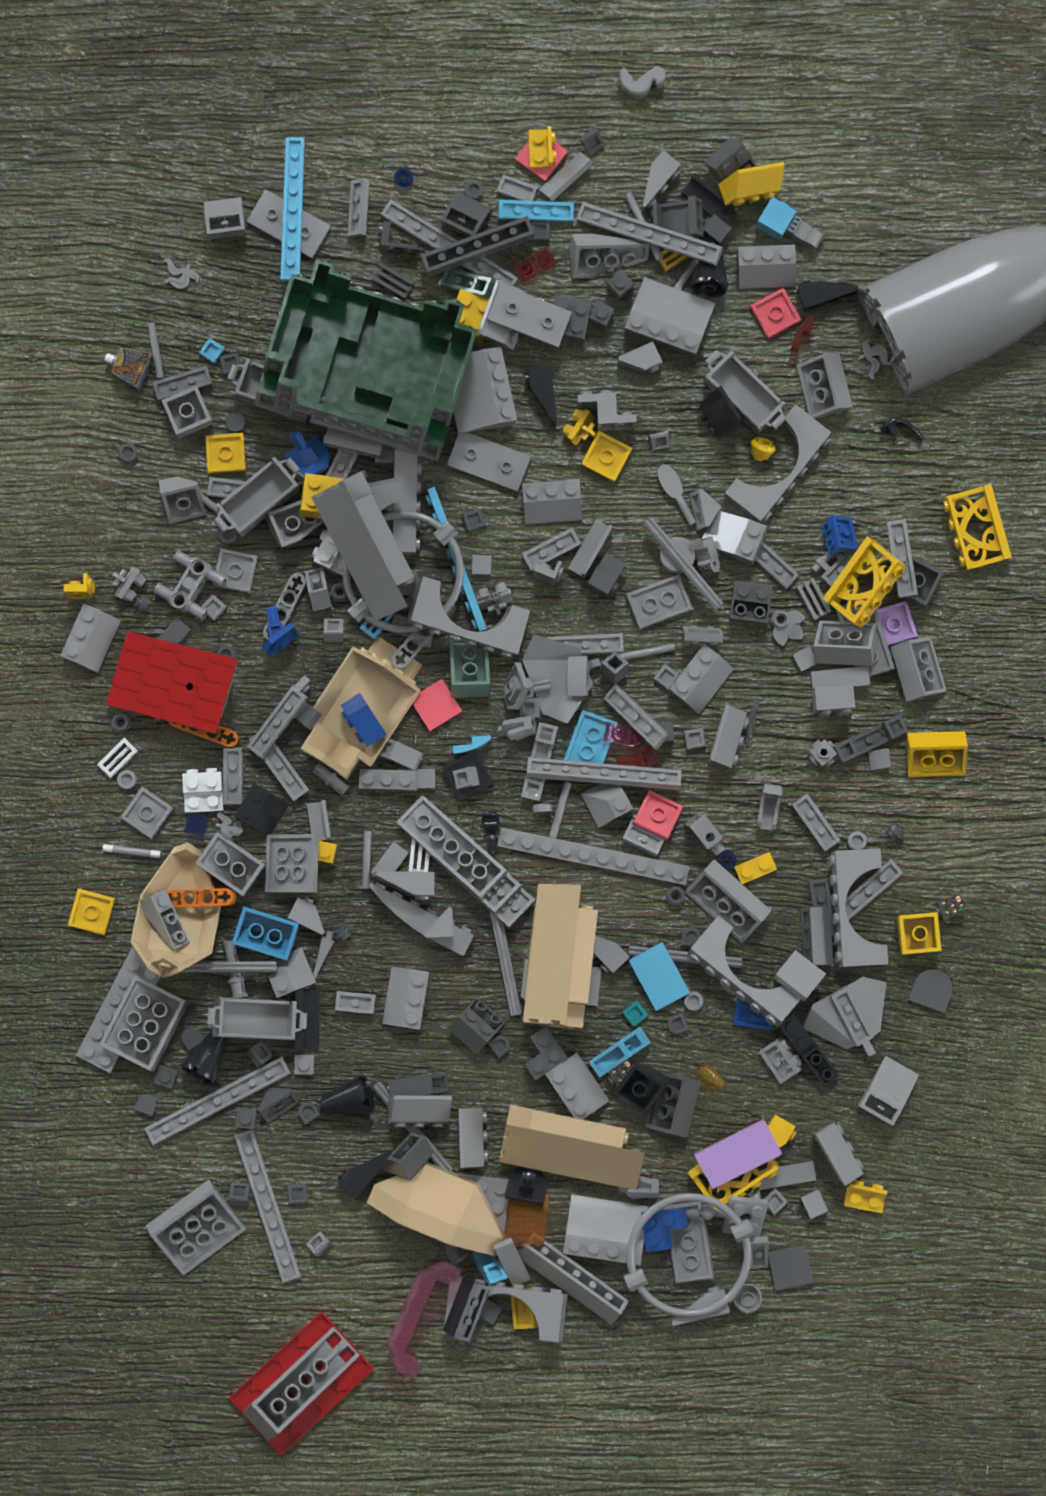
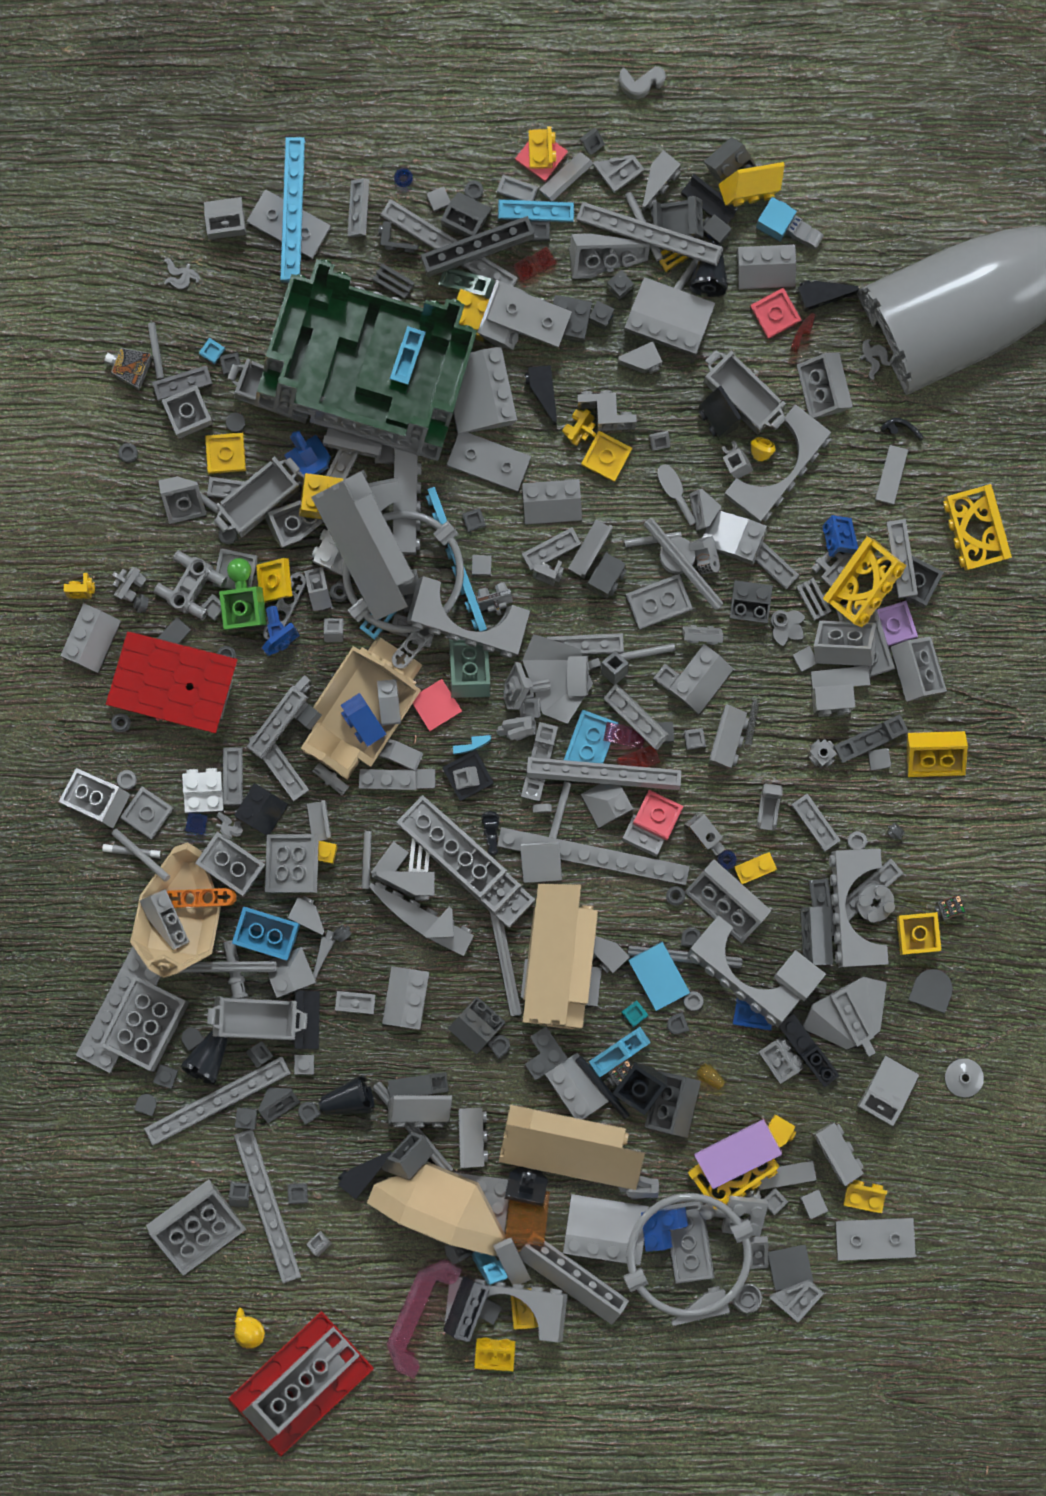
(91, 912): yellow tile -> none
(94, 798): none -> light grey slope
(106, 769): white tile -> none
(140, 854): none -> light grey bar
(203, 734): orange beam -> none
(248, 1330): none -> yellow hat
(251, 597): none -> bright green brick
(275, 579): none -> yellow plate
(389, 702): none -> light grey slope
(407, 355): none -> medium azure slope
(438, 199): none -> light grey tile
(494, 1354): none -> yellow bracket
(541, 862): none -> light grey tile
(602, 1087): none -> black bar
(619, 171): none -> light grey wing
(648, 540): none -> light grey bar
(737, 461): none -> light grey brick
(798, 1298): none -> light grey wing
(875, 1239): none -> light grey plate
(884, 907): none -> light grey plate
(891, 475): none -> light grey tile
(954, 1075): none -> light grey dish

